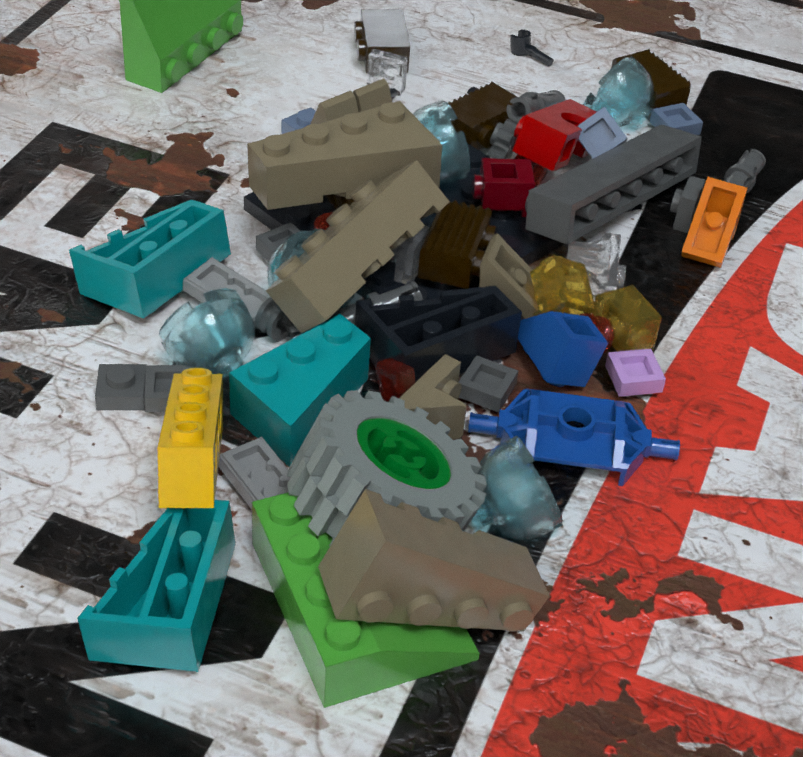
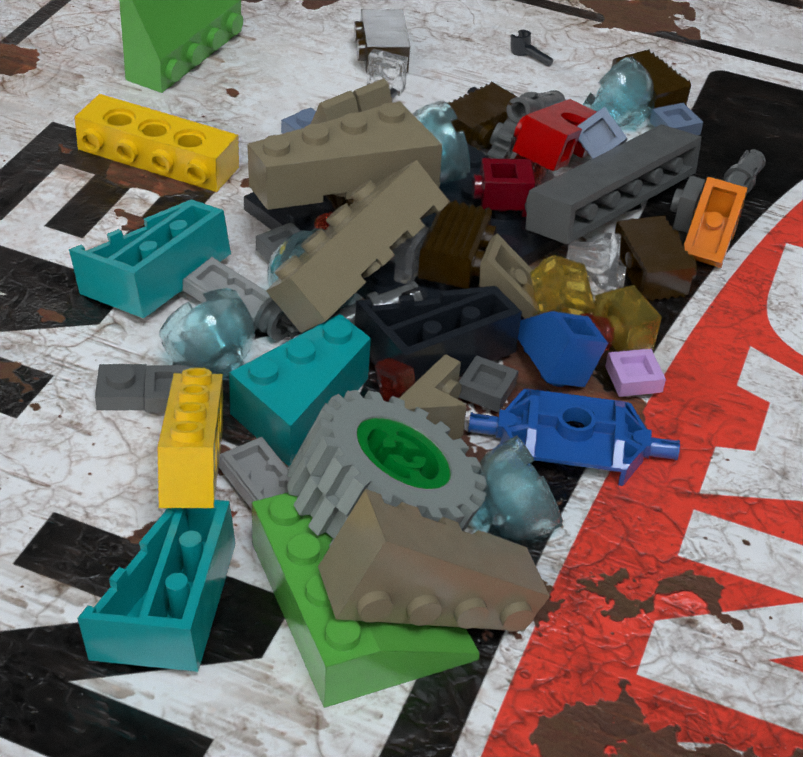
(157, 142): none -> yellow brick
(655, 258): none -> dark brown brick

